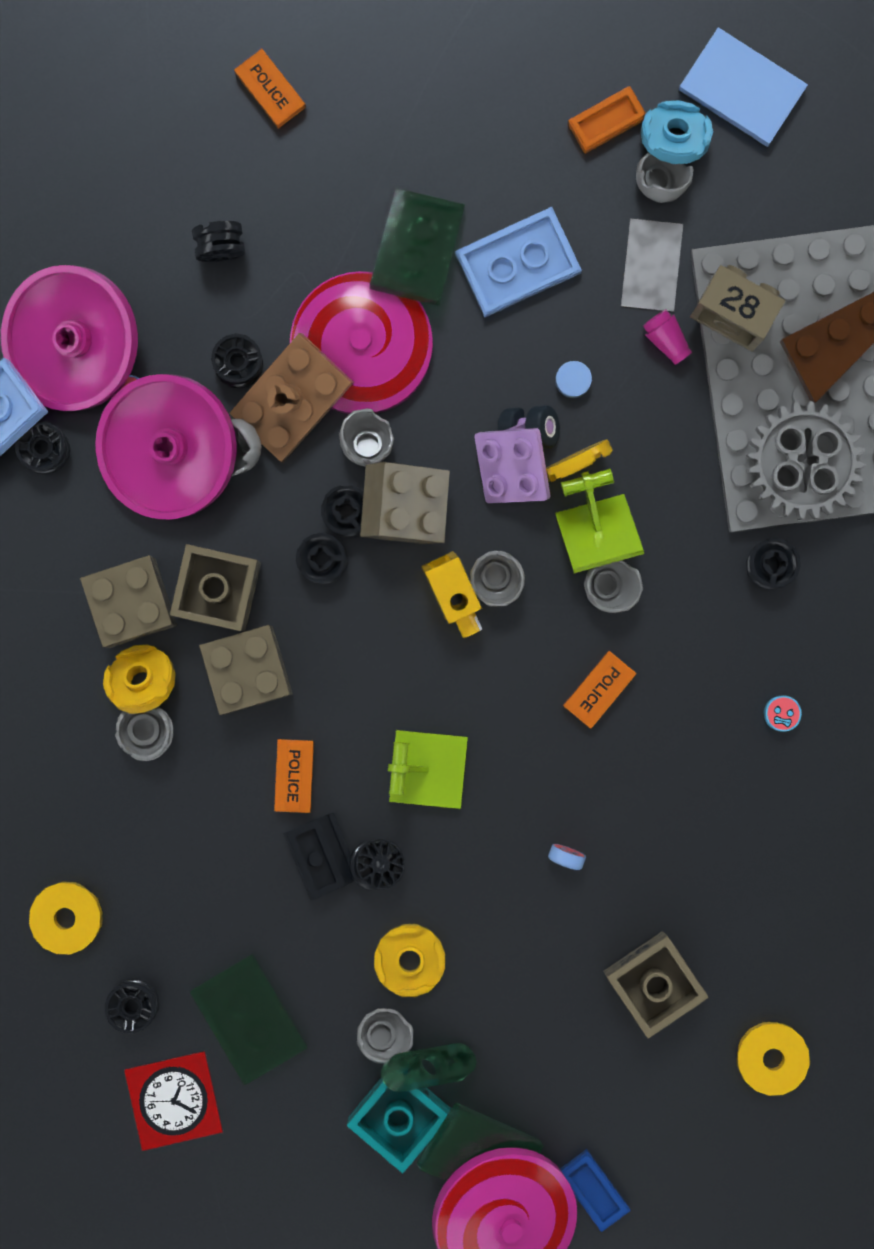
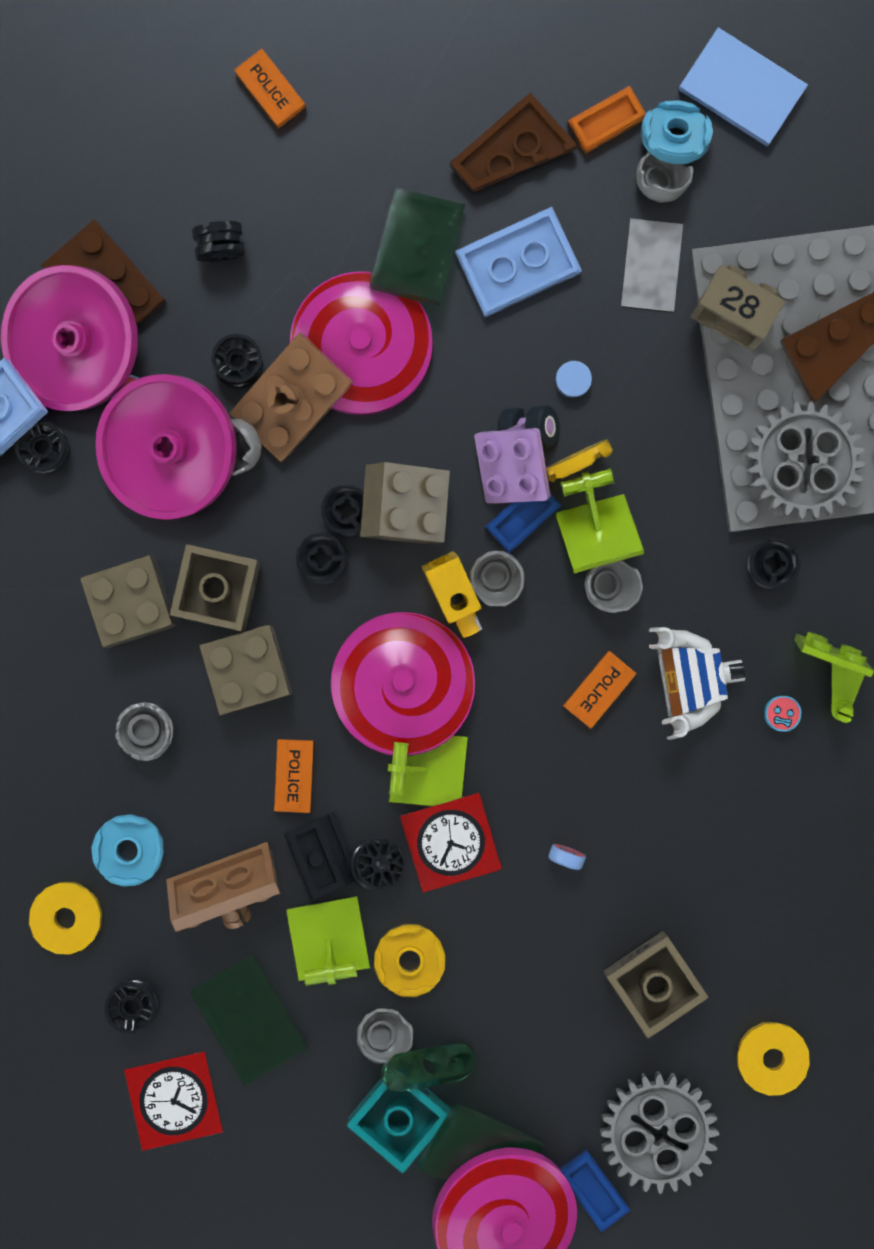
(98, 252): none -> reddish brown wing
(106, 850): none -> medium azure tile
(151, 691): yellow tile -> none
(223, 889): none -> medium nougat plate
(328, 940): none -> lime plate
(365, 437): light grey hair -> none
(403, 683): none -> dark pink dish
(450, 842): none -> sticker
(512, 145): none -> reddish brown wing
(520, 520): none -> blue tile
(642, 1159): none -> light grey gear
(667, 336): dark pink cone -> none
(692, 678): none -> torso
(847, 671): none -> lime plate

